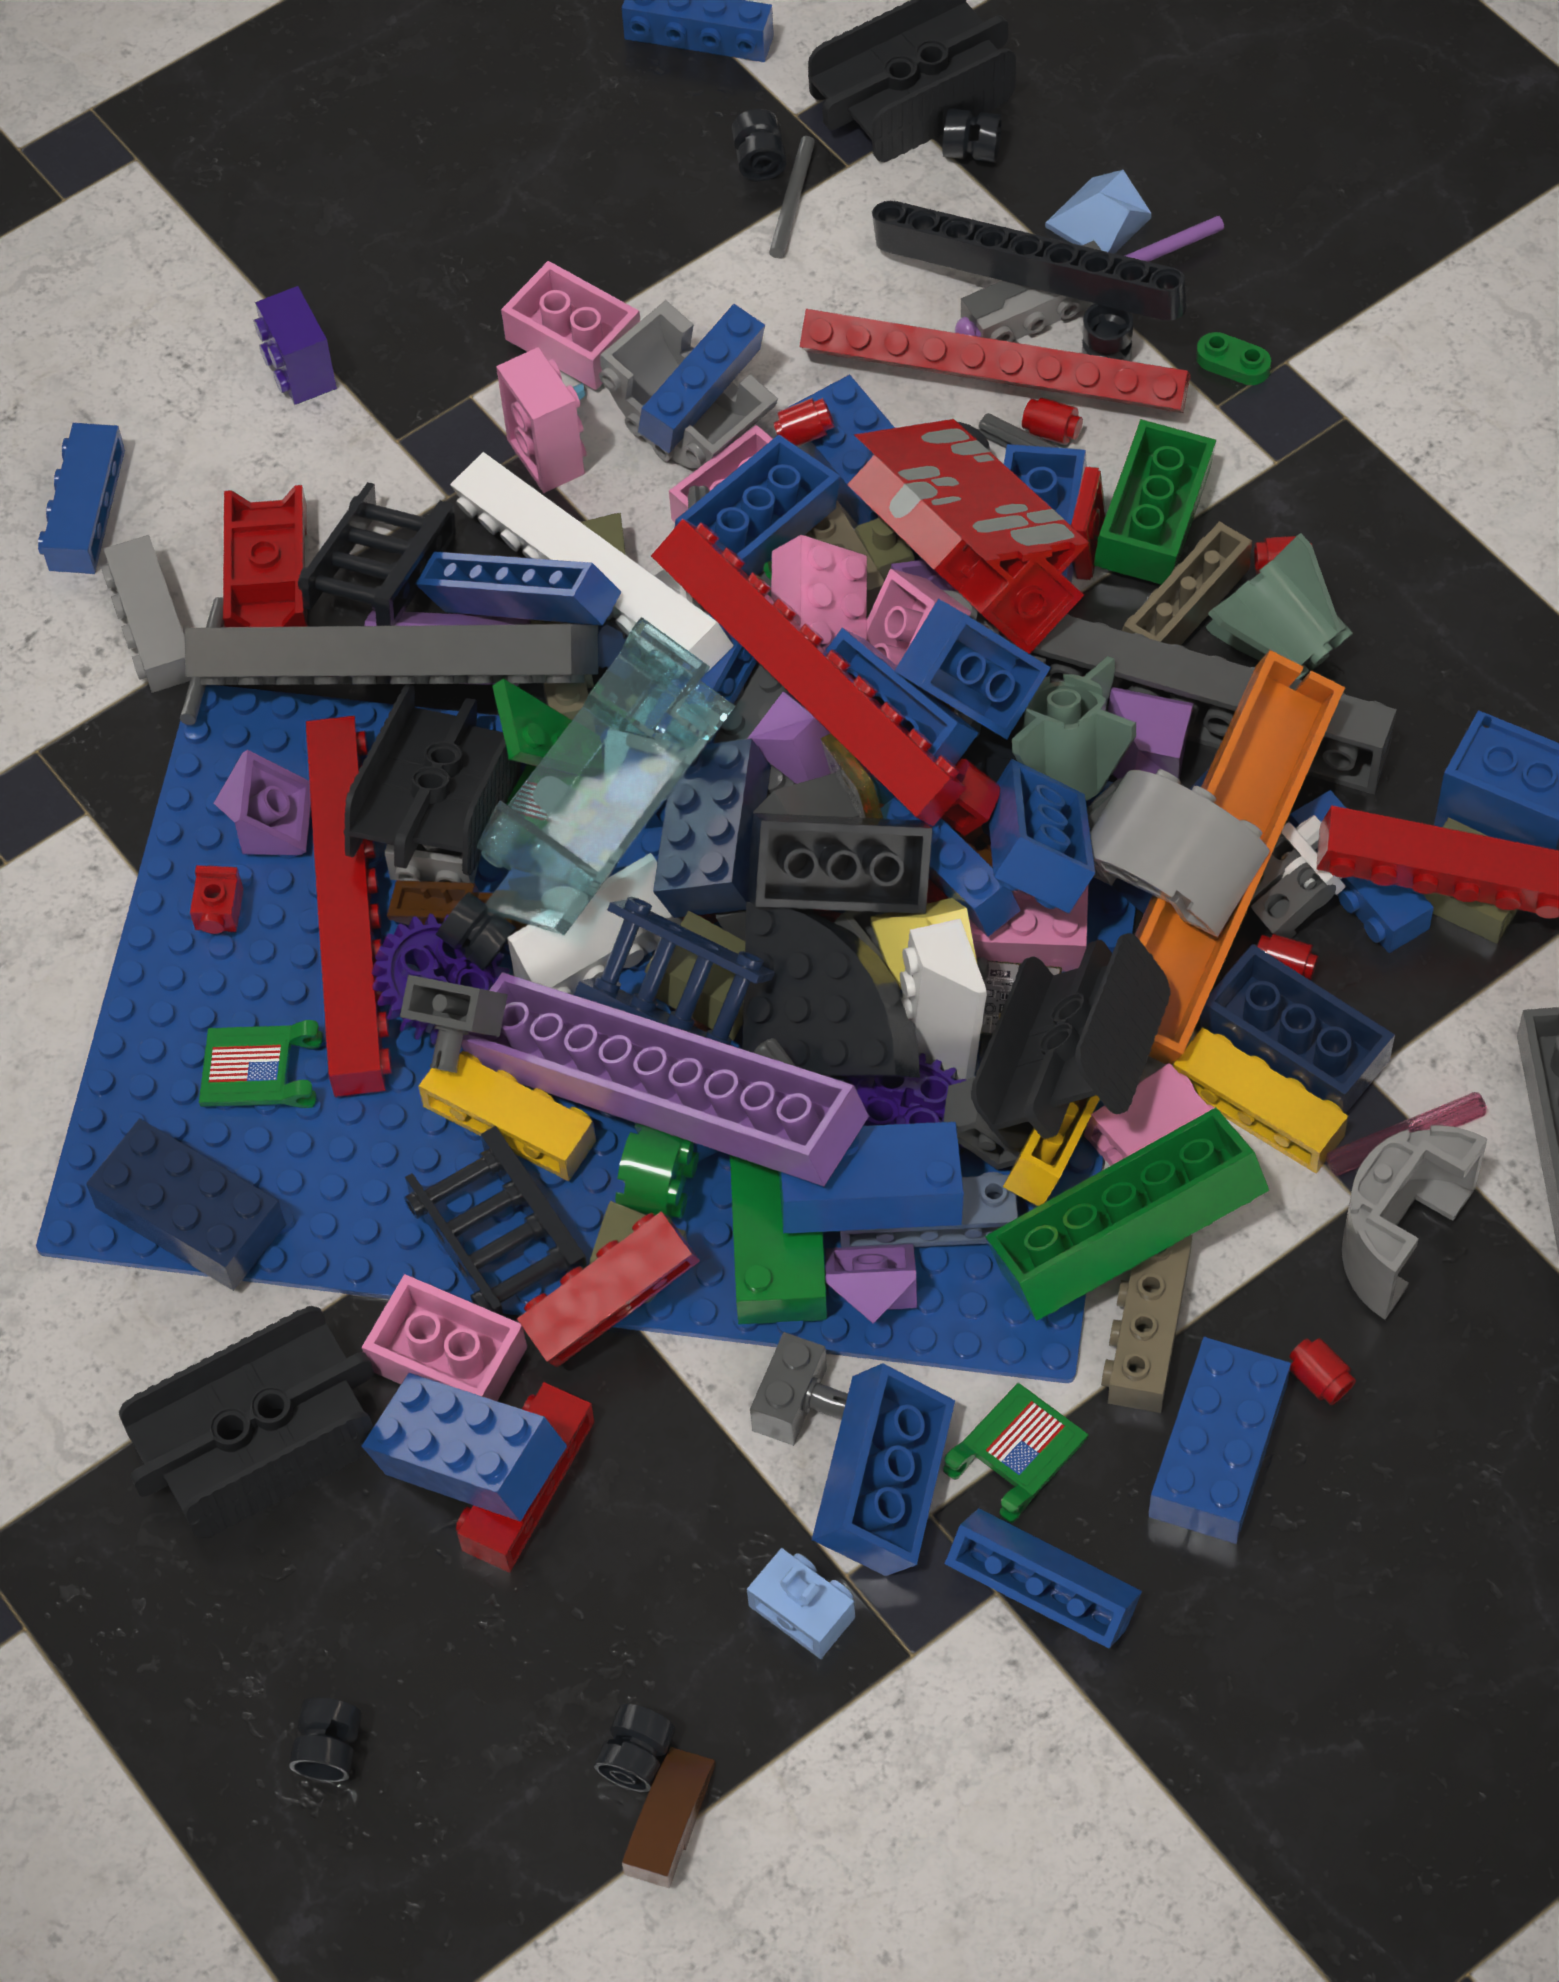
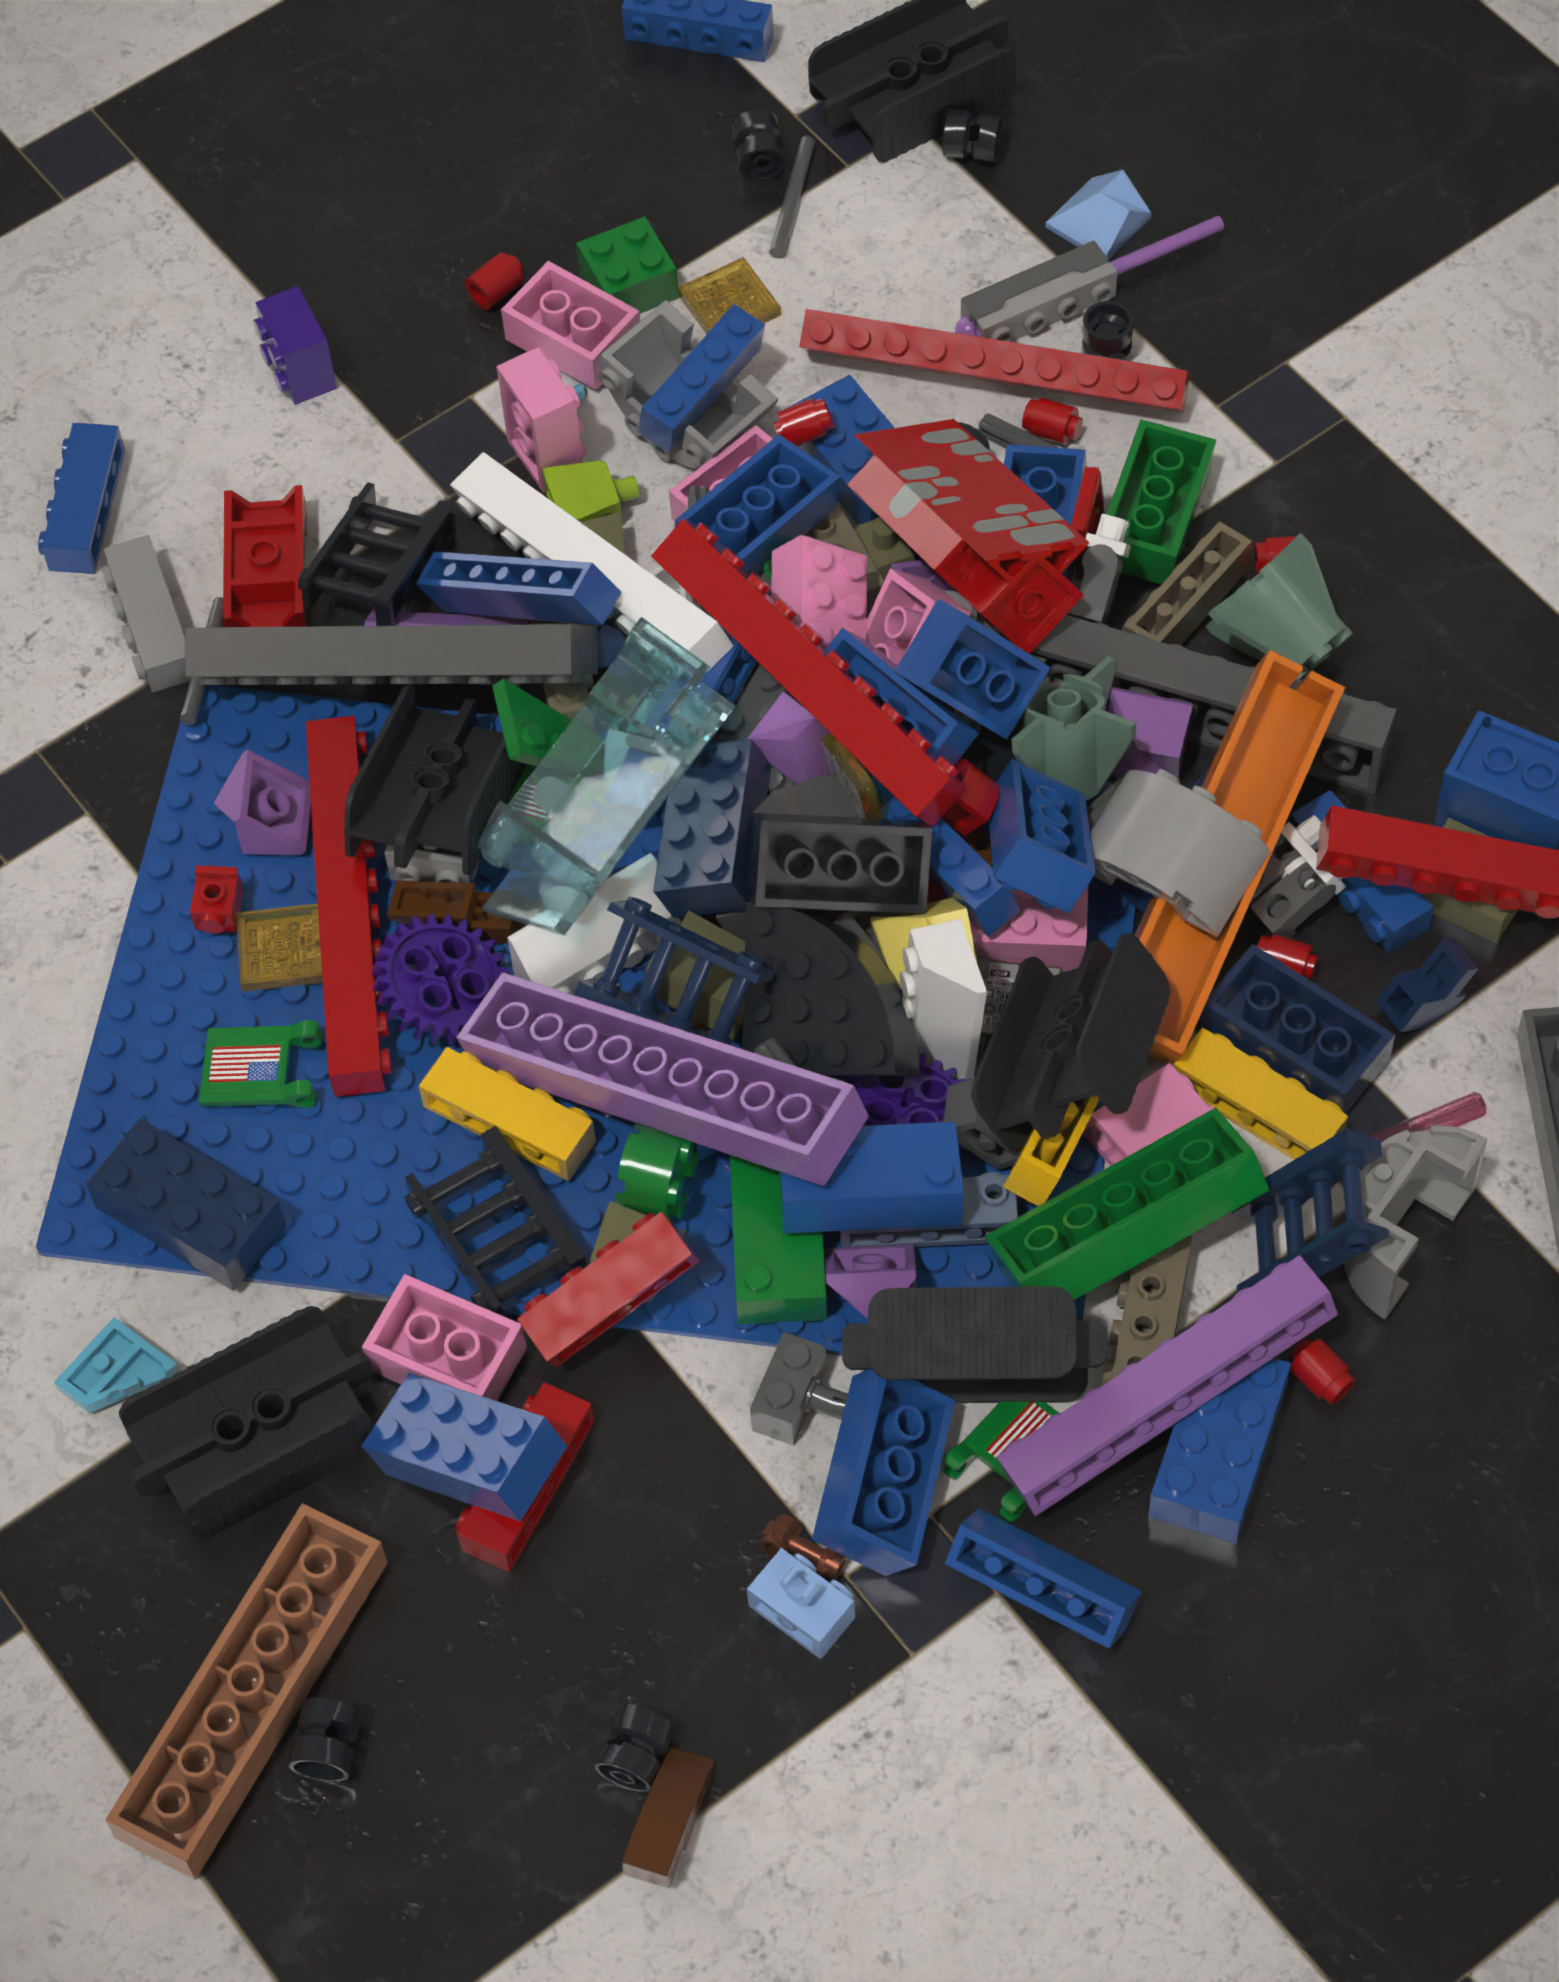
(114, 1368): none -> medium azure wing
(247, 1691): none -> nougat brick
(279, 947): none -> clear yellow tile
(455, 1012): dark grey brick -> none
(475, 931): black wheel -> none
(494, 280): none -> red brick
(588, 489): none -> lime torso
(629, 265): none -> green brick
(731, 284): none -> clear yellow tile
(785, 1534): none -> copper bar
(979, 1342): none -> black piece
(1030, 260): black beam -> none
(1102, 568): none -> dark grey hips
(1167, 1384): none -> medium lavender brick
(1230, 358): green plate -> none
(1309, 1177): none -> dark blue fence
(1430, 992): none -> dark blue brick

